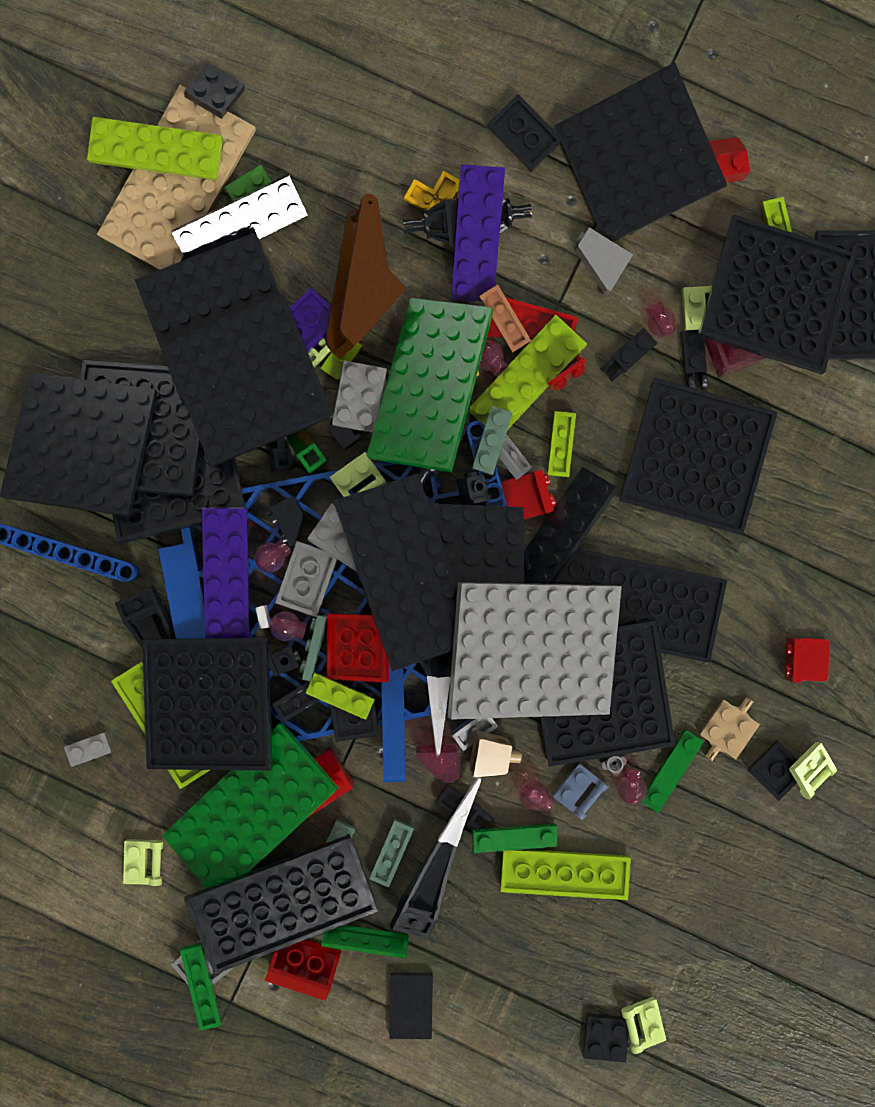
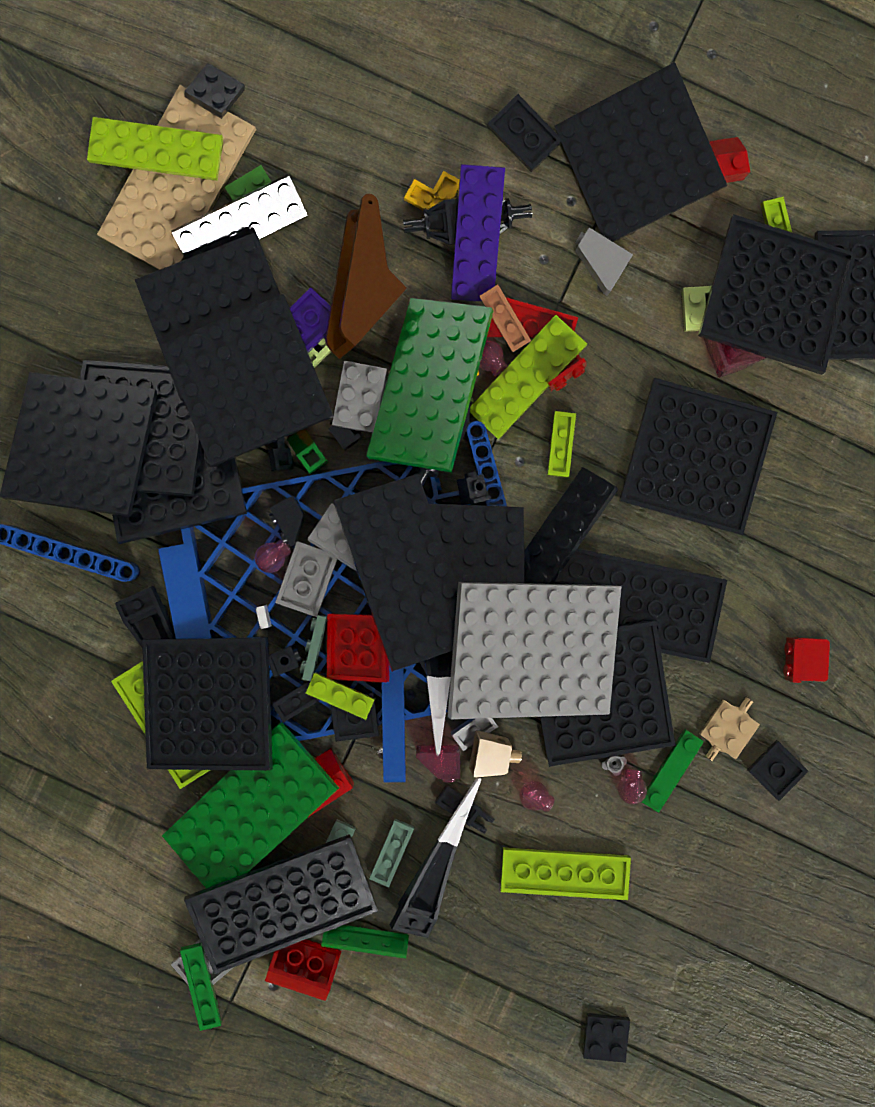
(88, 749): light grey plate -> none
(136, 862): yellowish green plate -> none
(226, 572): dark purple plate -> none
(286, 626): clear pink piece -> none
(334, 365): lime plate -> none
(355, 473): yellowish green plate -> none
(411, 1005): black tile -> none
(492, 440): sand green plate -> none
(513, 458): light grey plate -> none
(514, 838): green plate -> none
(529, 492): red bracket -> none
(574, 787): sand blue plate -> none
(630, 353): black hinge -> none
(649, 1022): yellowish green plate -> none
(661, 320): clear pink piece -> none
(694, 358): black hinge -> none
(809, 766): yellowish green plate -> none

